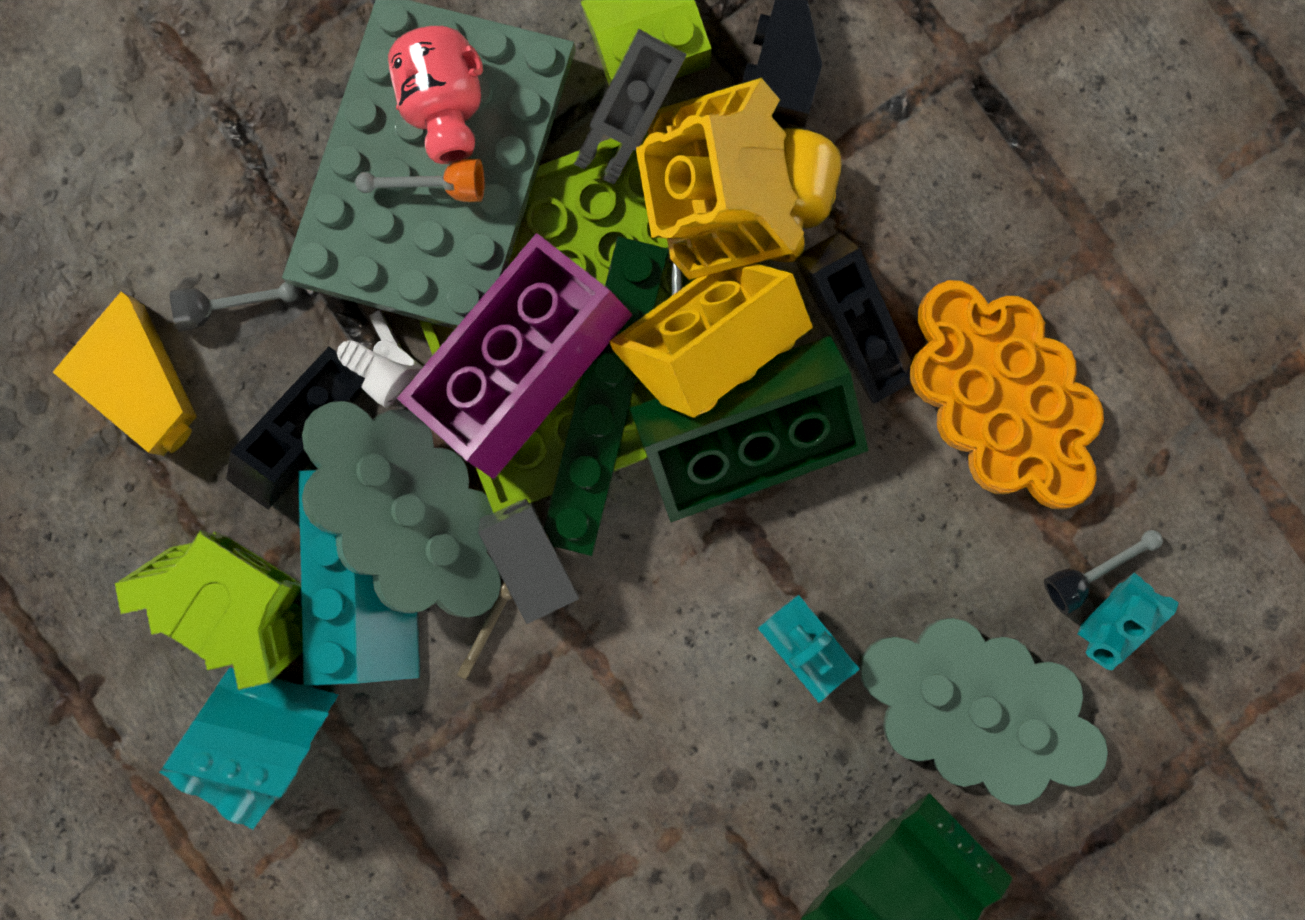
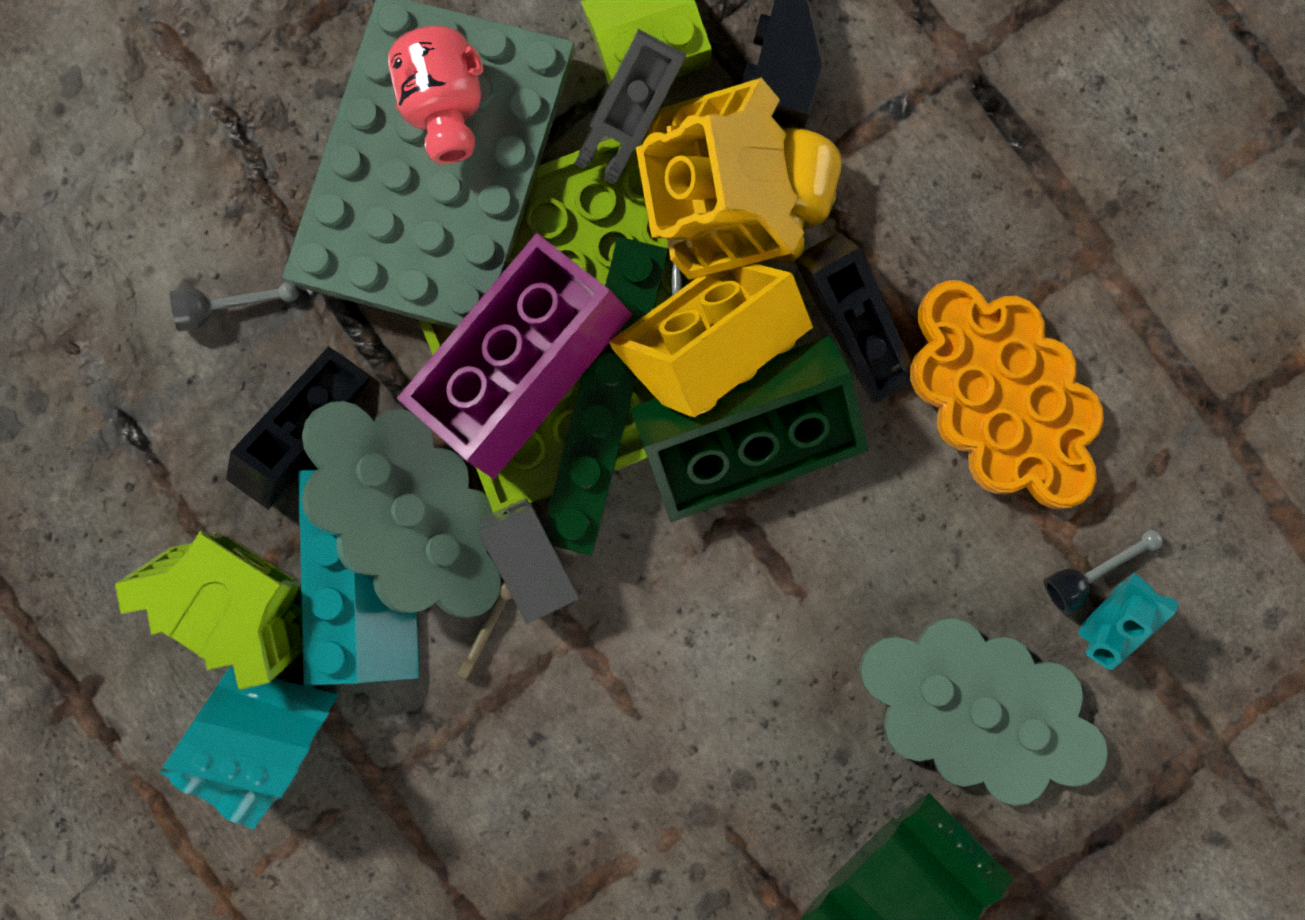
(130, 378): yellow slope -> none
(385, 368): white helmet -> none
(461, 180): hinge -> none
(808, 648): teal hips -> none

